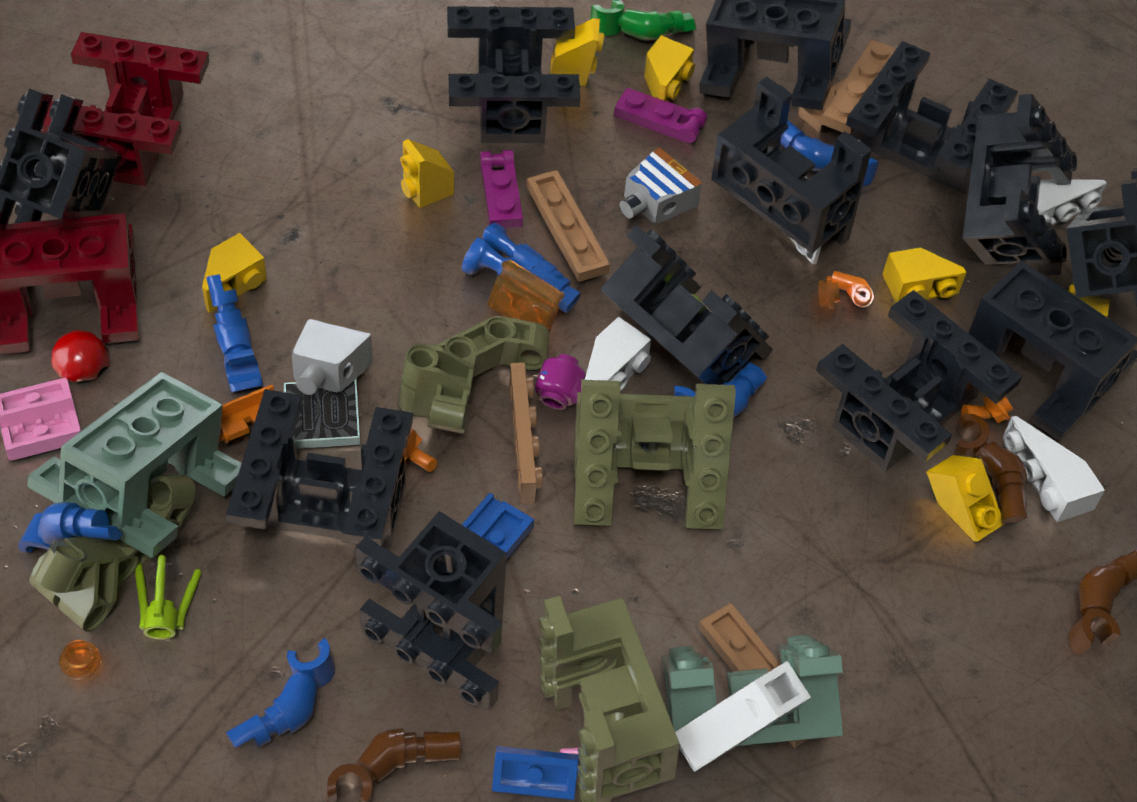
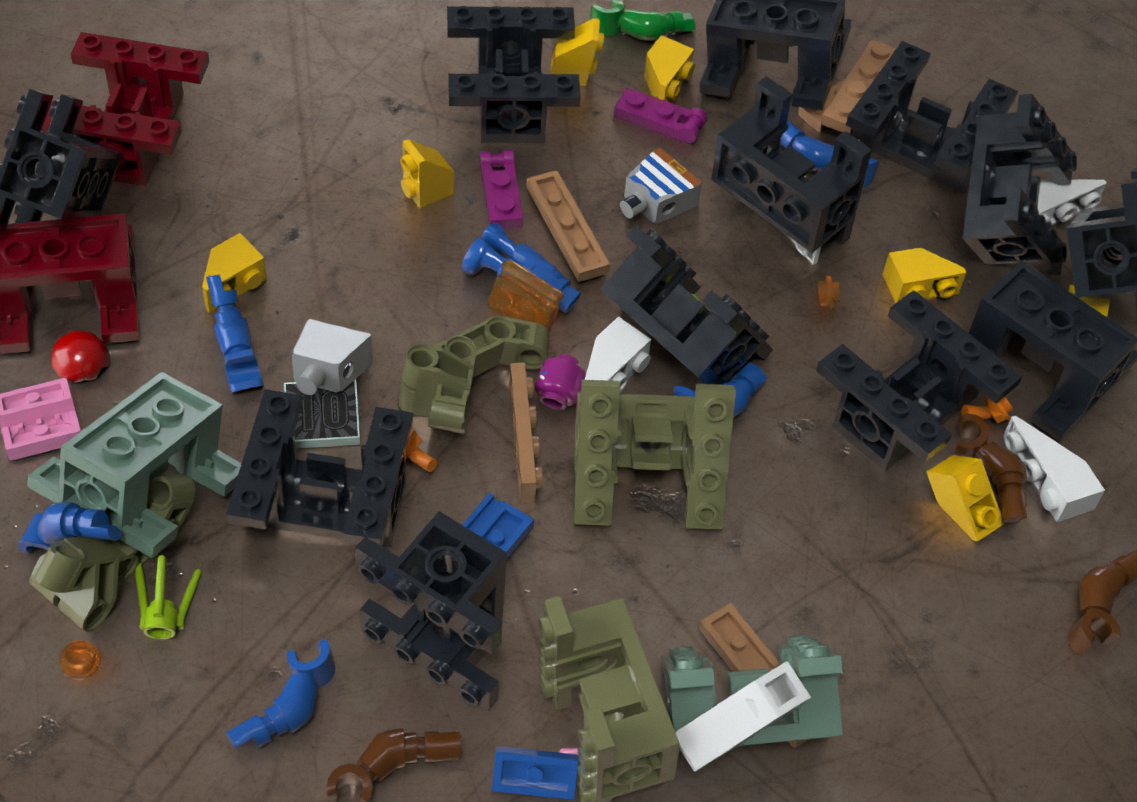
(239, 413): orange hinge -> none
(856, 288): orange arm -> none

